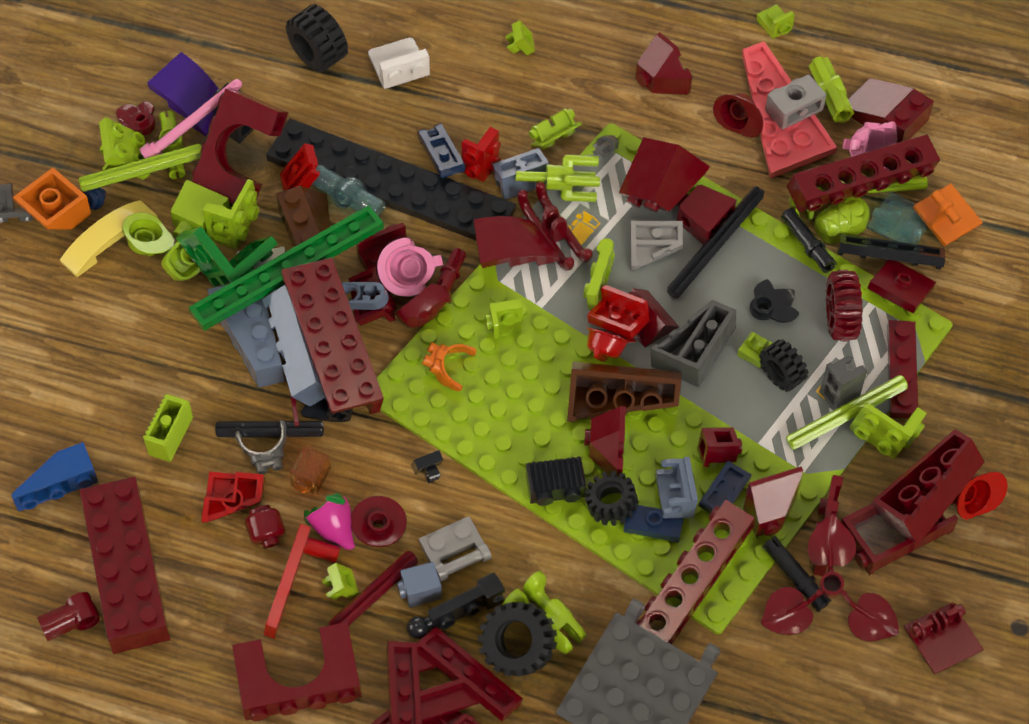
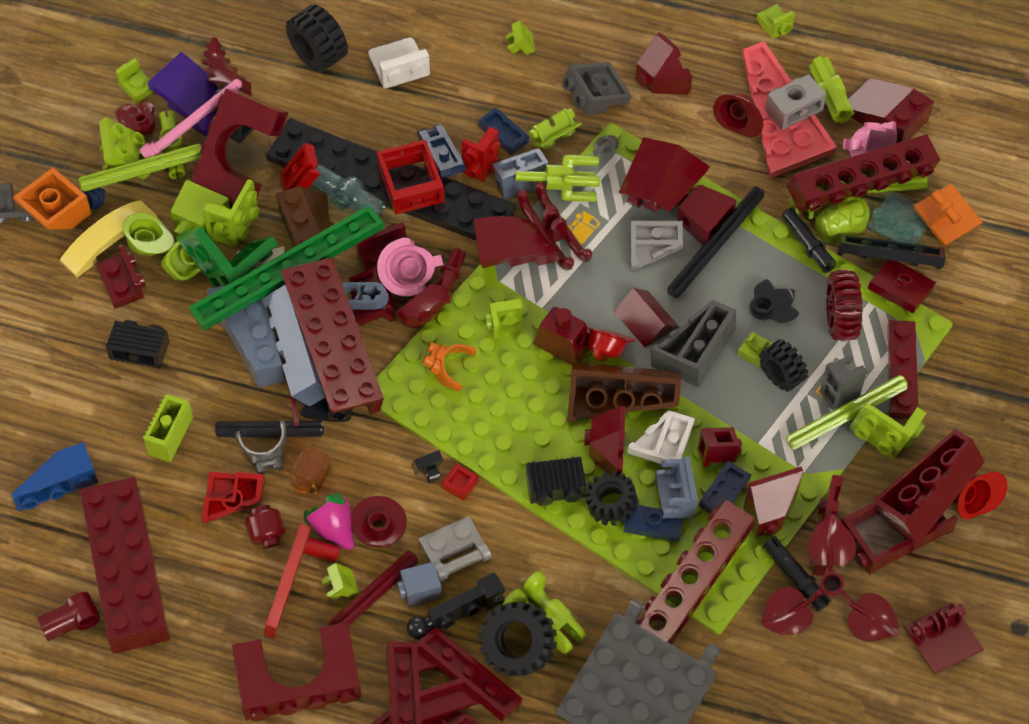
(121, 279): none -> dark red bracket
(133, 80): none -> lime bracket
(137, 343): none -> black brick
(220, 68): none -> dark red plant
(414, 196): none -> red window
(460, 482): none -> red tile
(510, 135): none -> dark blue plate
(563, 335): none -> dark red torso
(595, 87): none -> dark grey plate
(599, 272): lime hinge -> none
(619, 312): red bracket -> none
(664, 439): none -> white wing

